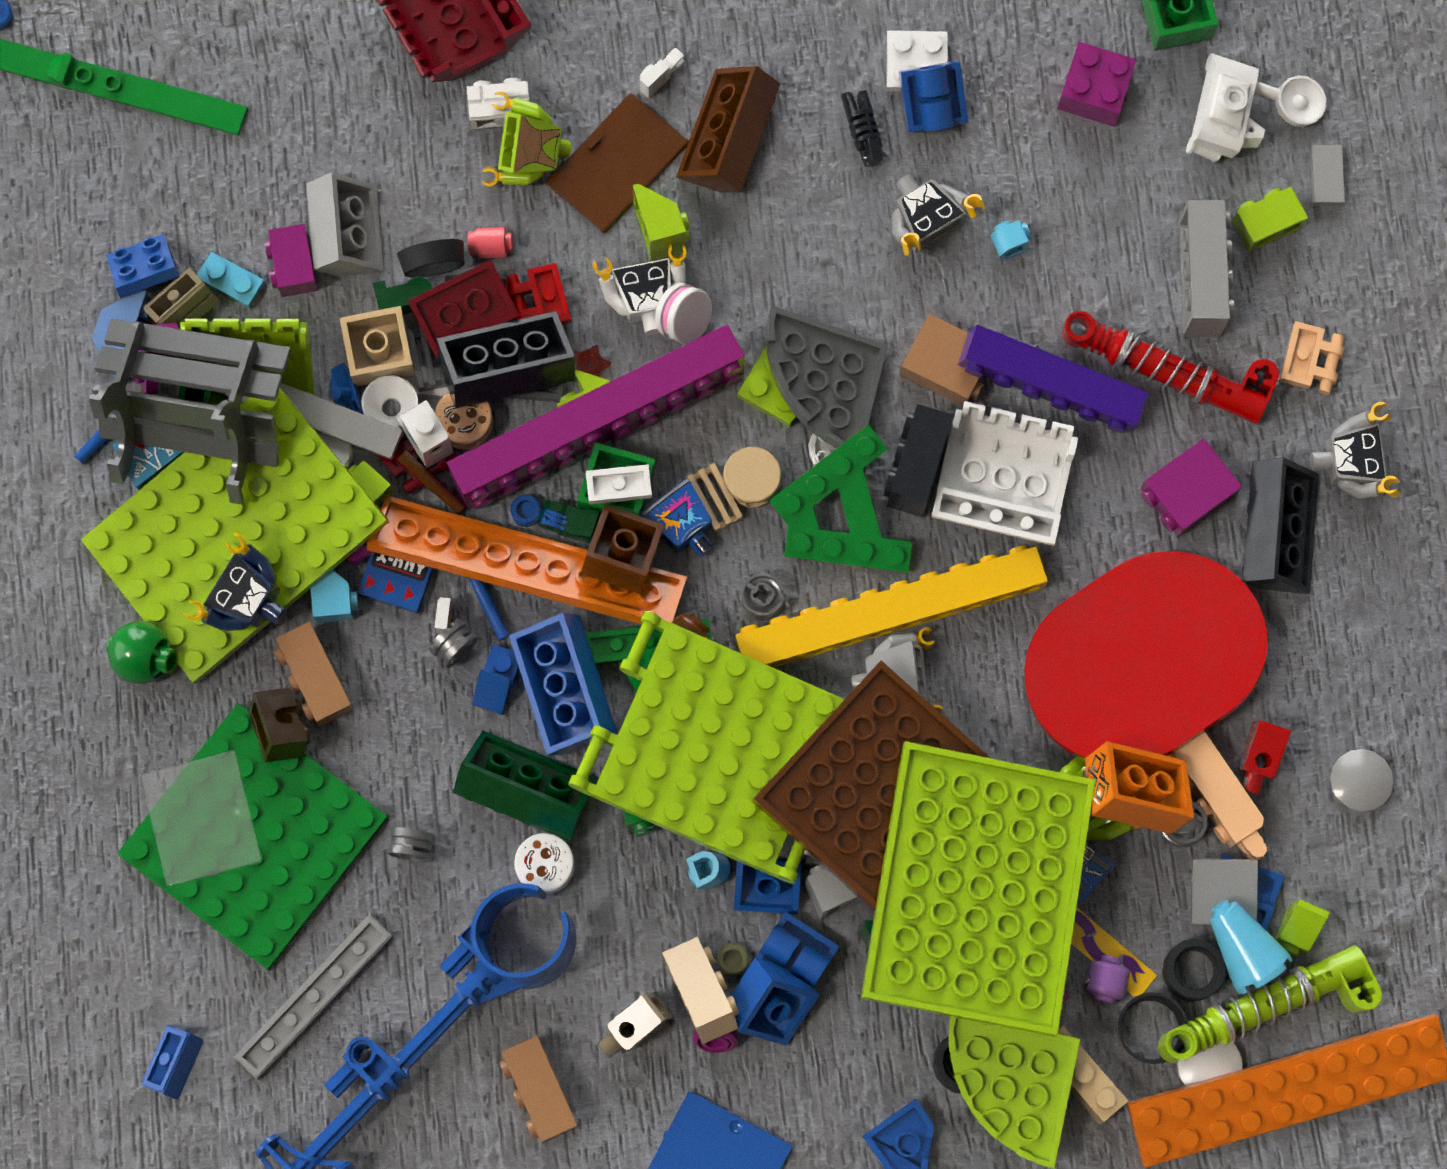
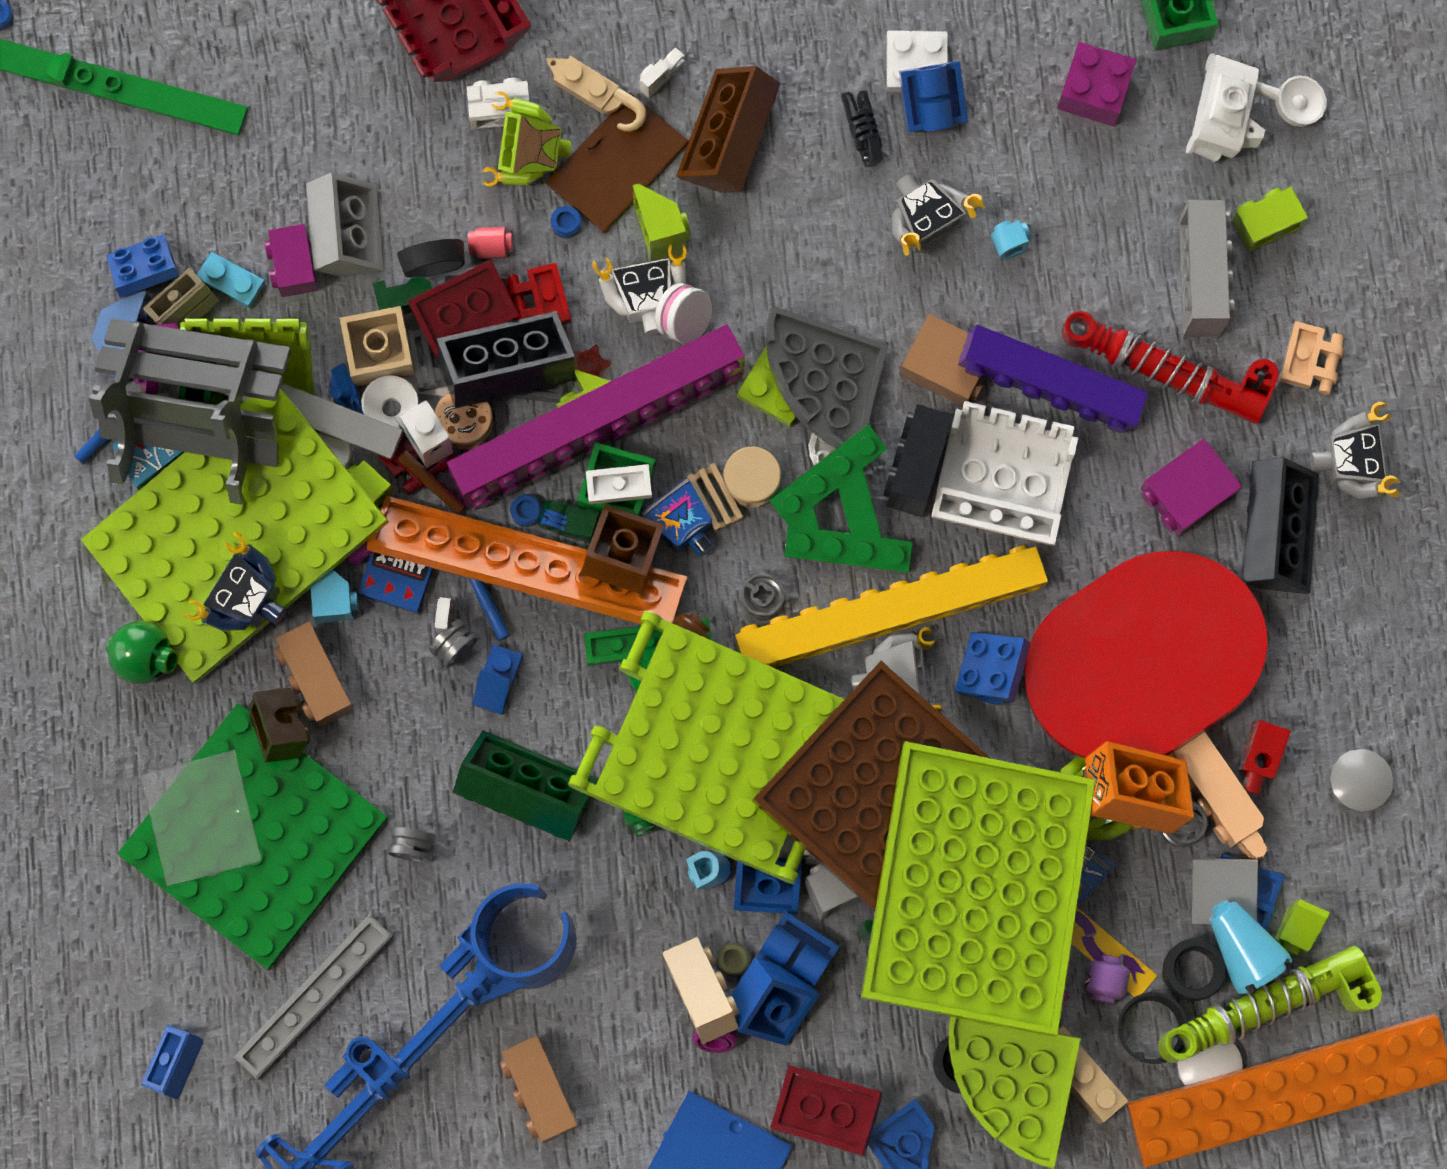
(545, 862): white head -> none
(562, 683): blue brick -> none
(566, 222): none -> blue tile
(595, 90): none -> tan plate
(646, 1015): torso -> none
(826, 1110): none -> dark red plate
(992, 667): none -> blue plate
(1327, 175): light grey tile -> none

